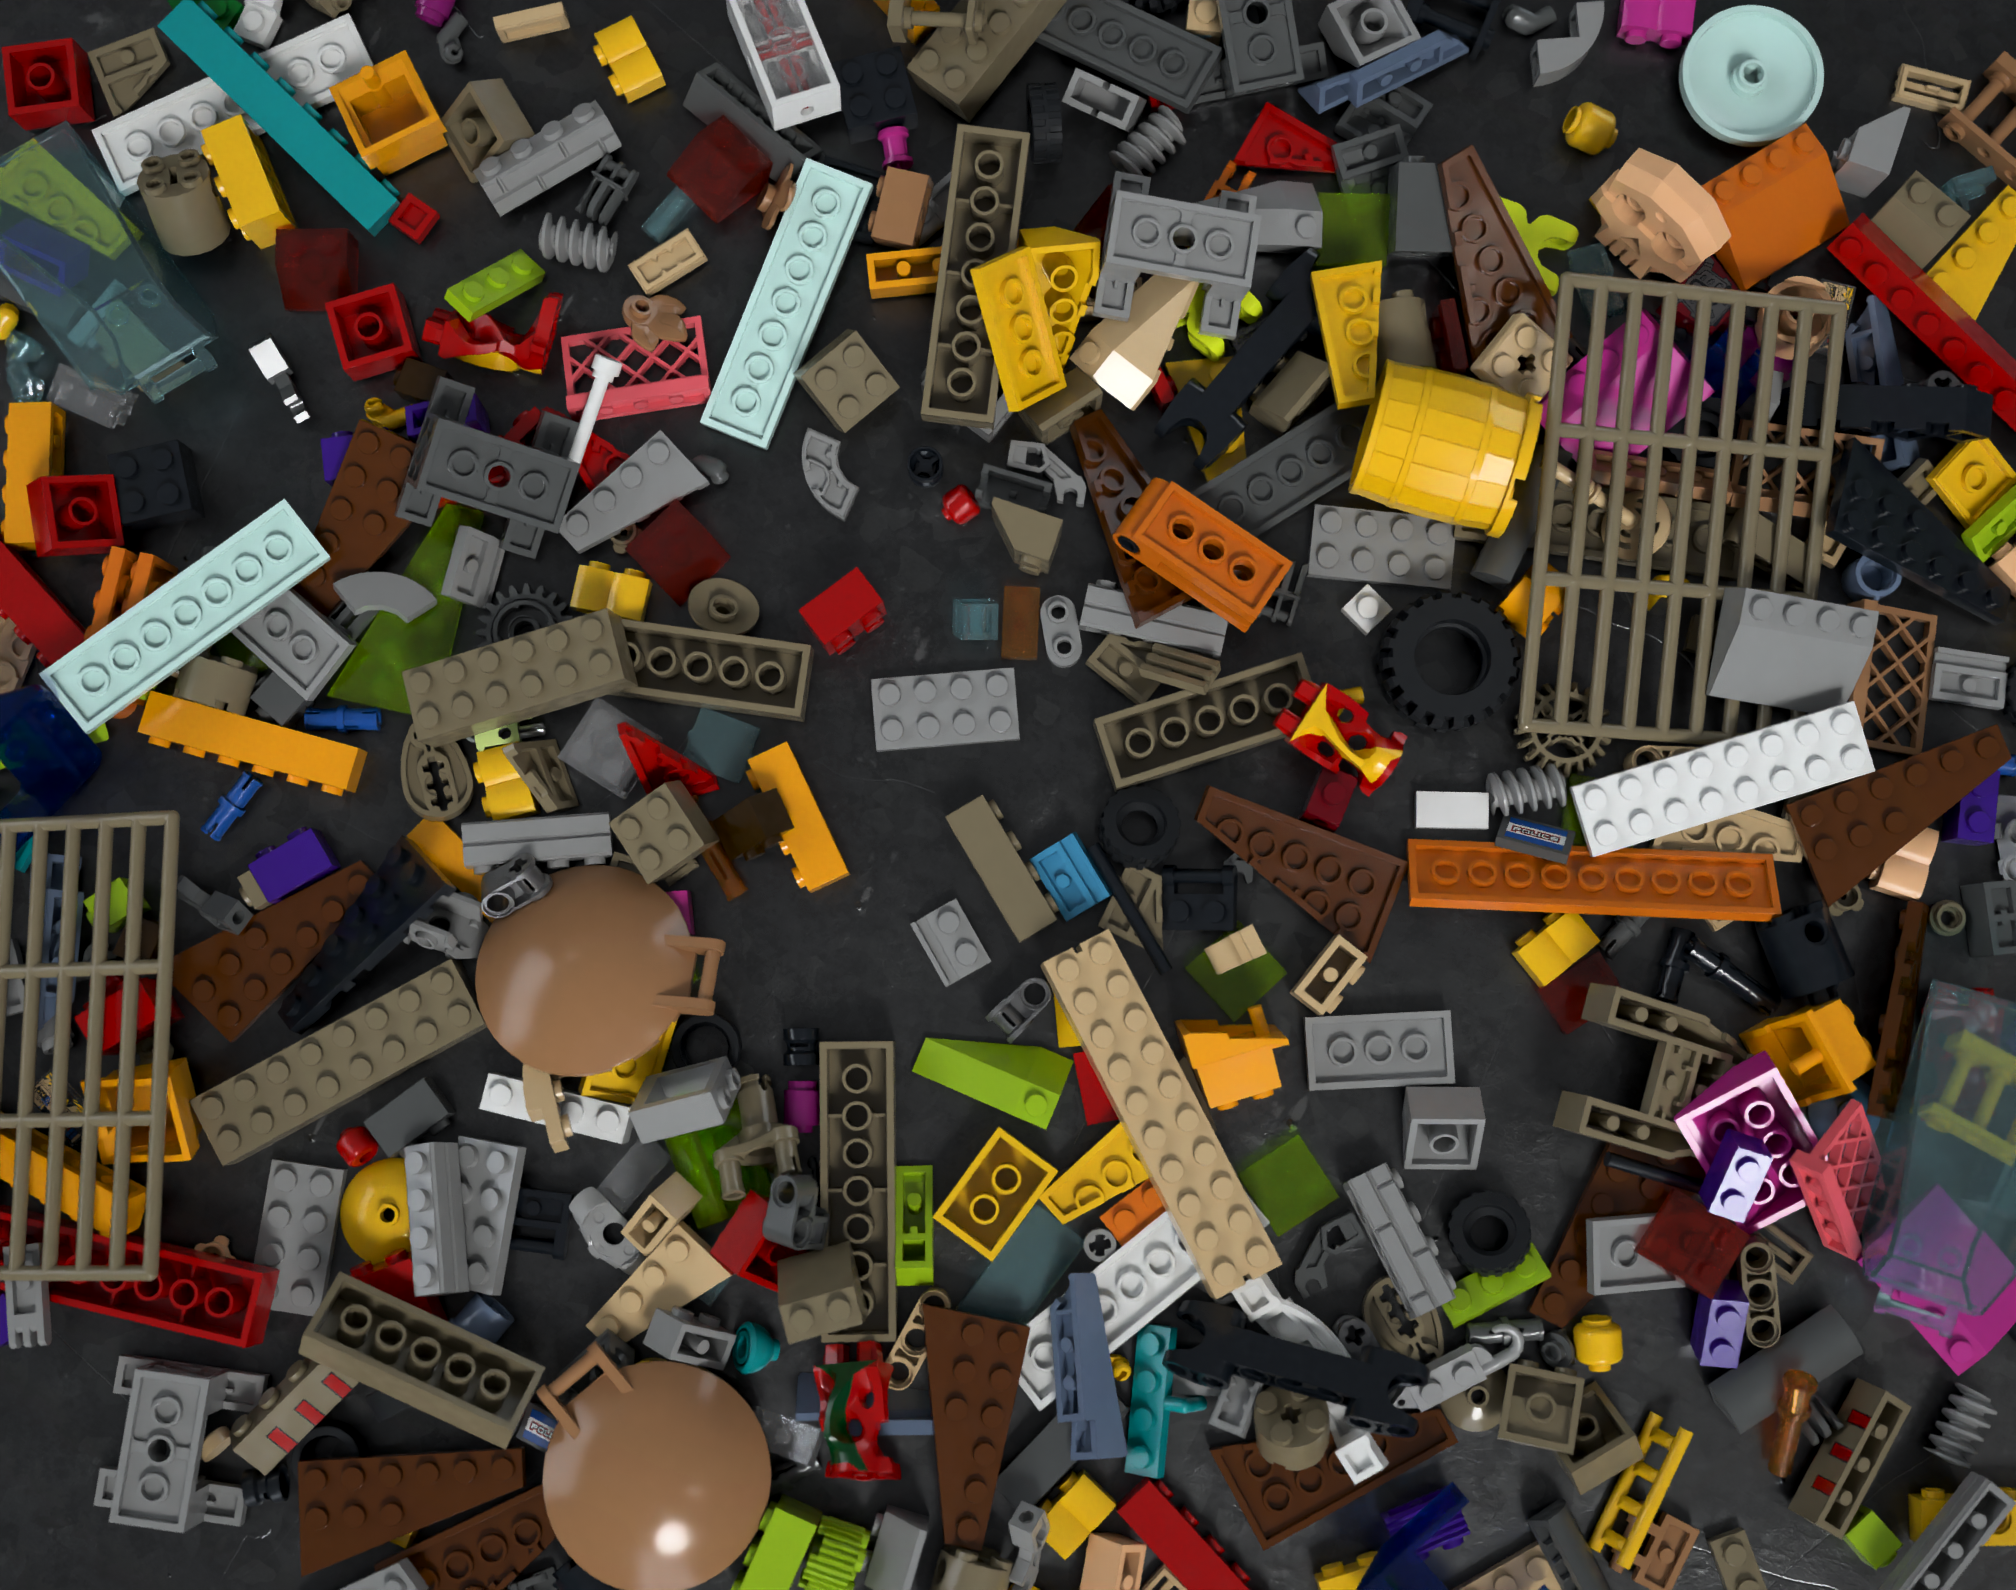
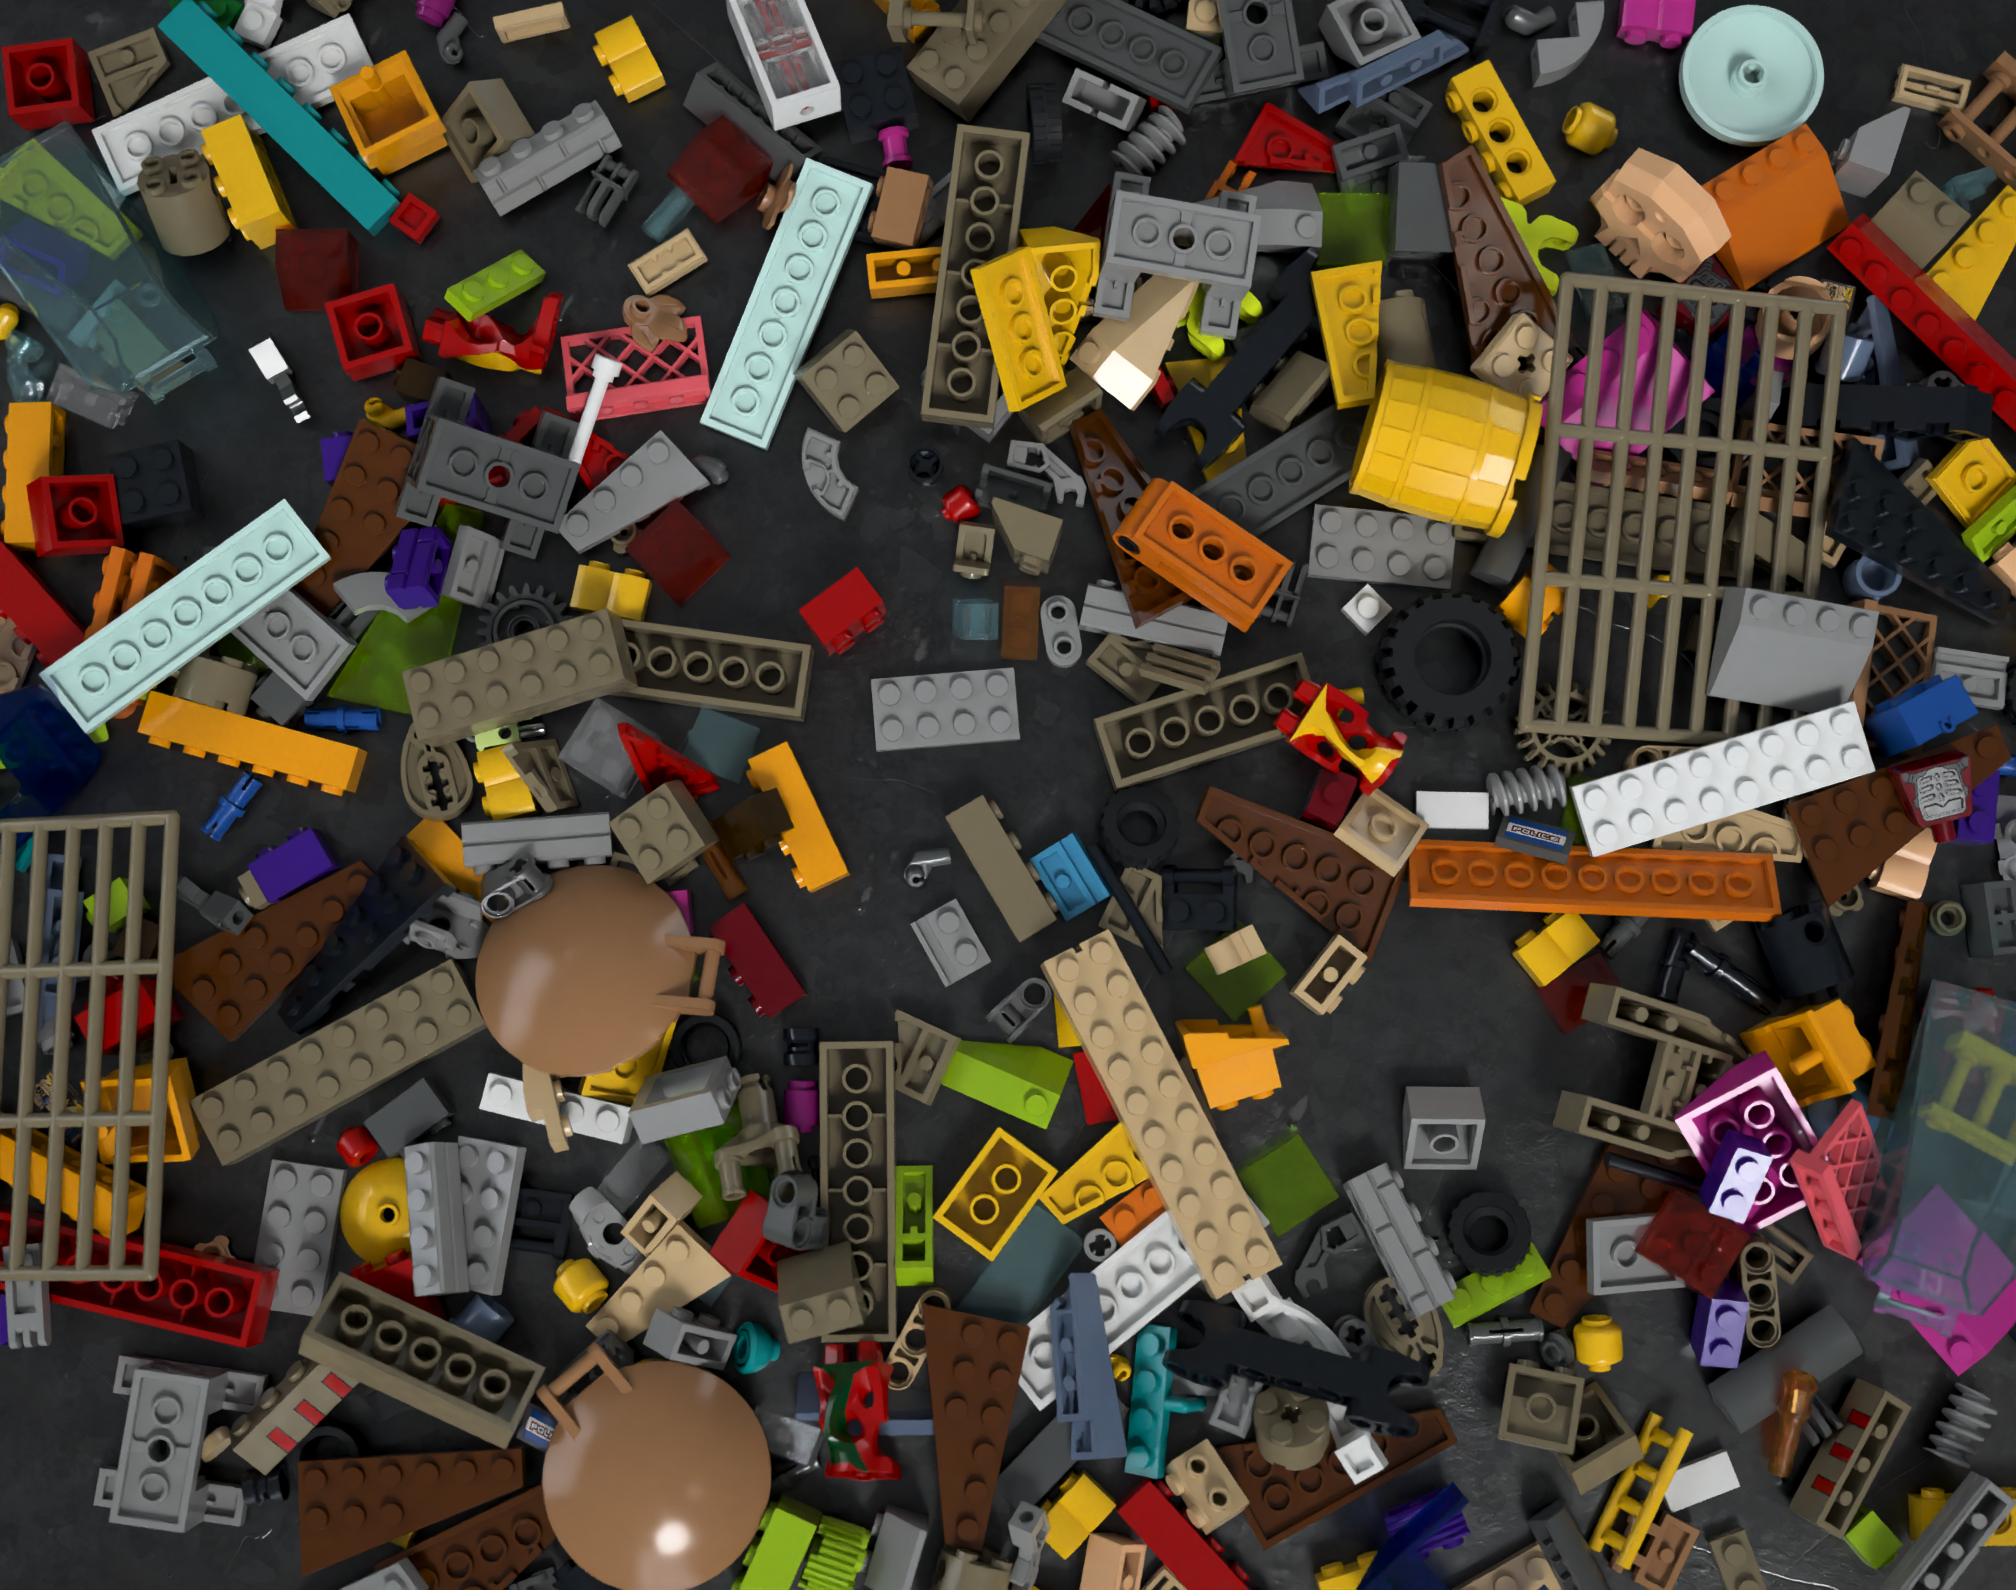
(418, 568): none -> dark purple brick
(576, 244): light grey piece -> none
(580, 1285): none -> yellow head
(723, 606): dark tan dish -> none
(757, 962): none -> dark red brick
(921, 1057): none -> dark tan wing
(922, 863): none -> dark grey arm
(974, 549): none -> dark tan bracket
(1205, 1487): none -> tan brick
(1379, 1050): light grey plate -> none
(1381, 831): none -> tan plate
(1447, 329): clear red plate -> none
(1459, 1371): light grey plate -> none
(1481, 1415): dark tan dish -> none
(1484, 86): none -> yellow brick
(1630, 517): tan dish -> none
(1700, 1480): none -> white tile
(1854, 360): none -> sand blue piece
(1919, 714): none -> blue brick
(1935, 792): none -> torso

